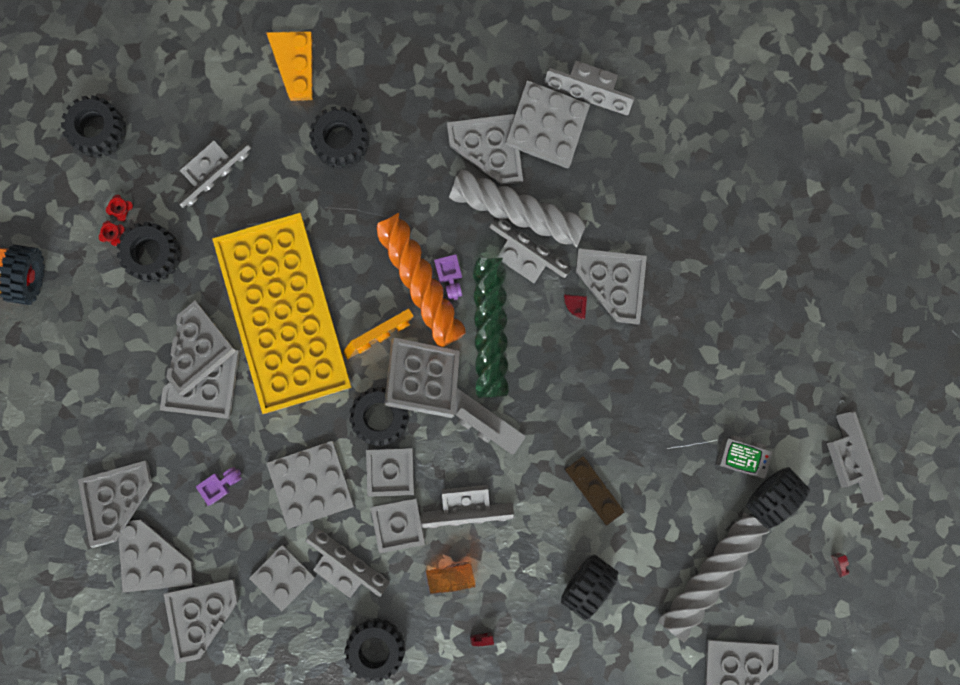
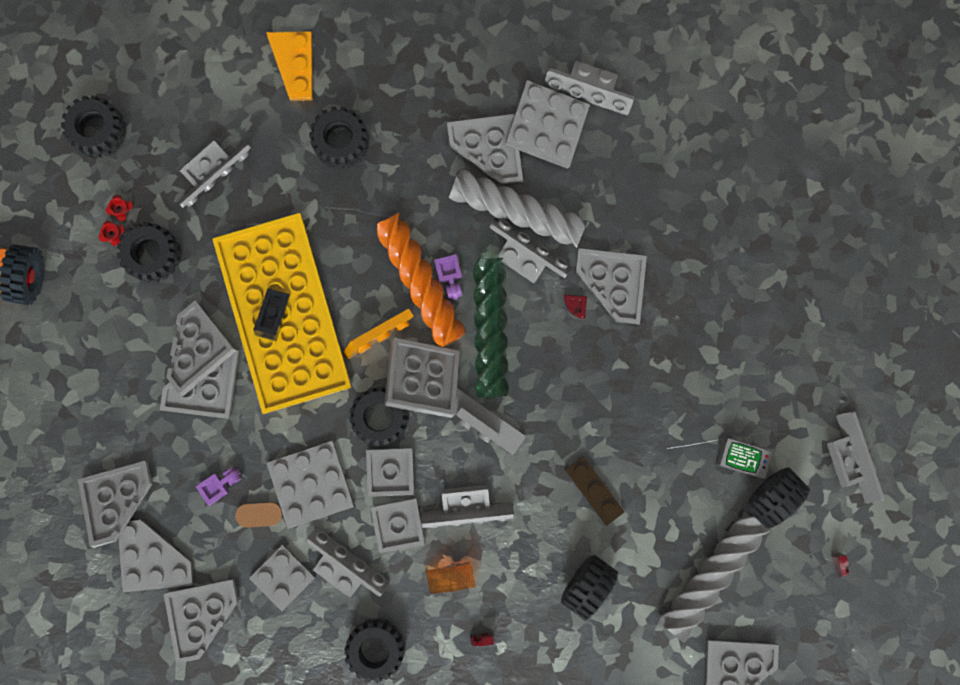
(259, 514): none -> medium nougat tile
(271, 314): none -> black slope

